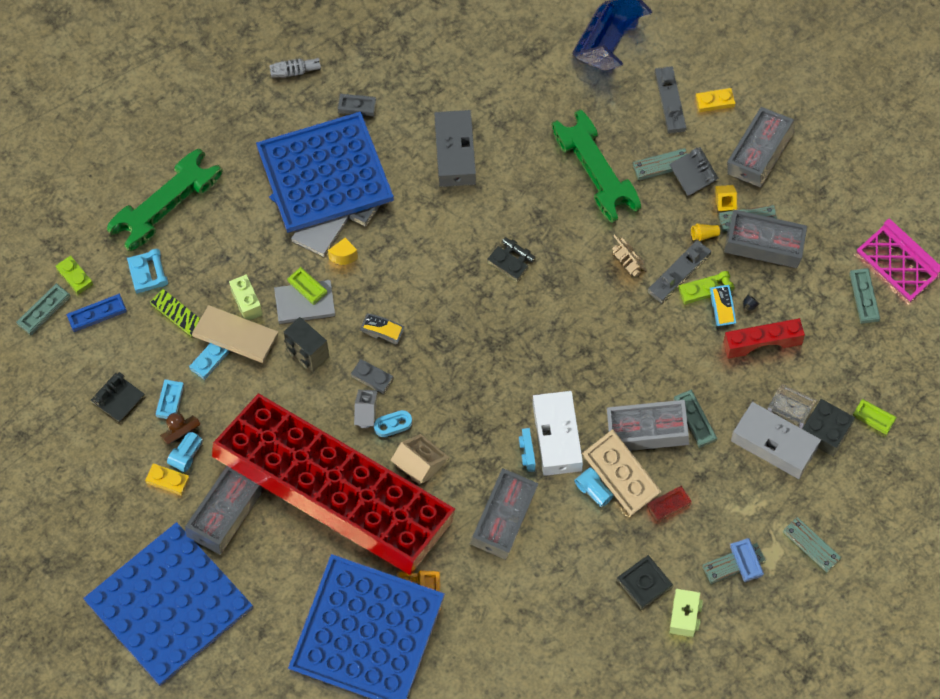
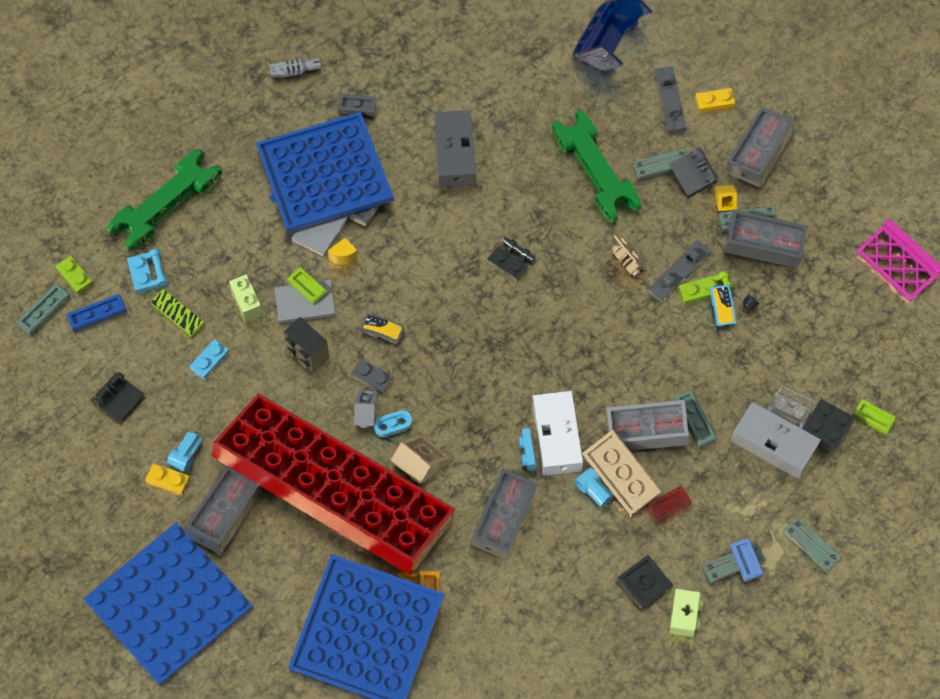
(169, 398): medium azure plate -> none
(178, 426): reddish brown tile -> none
(235, 333): tan tile -> none
(703, 231): yellow cone -> none
(743, 341): red arch -> none
(864, 295): sand green tile -> none

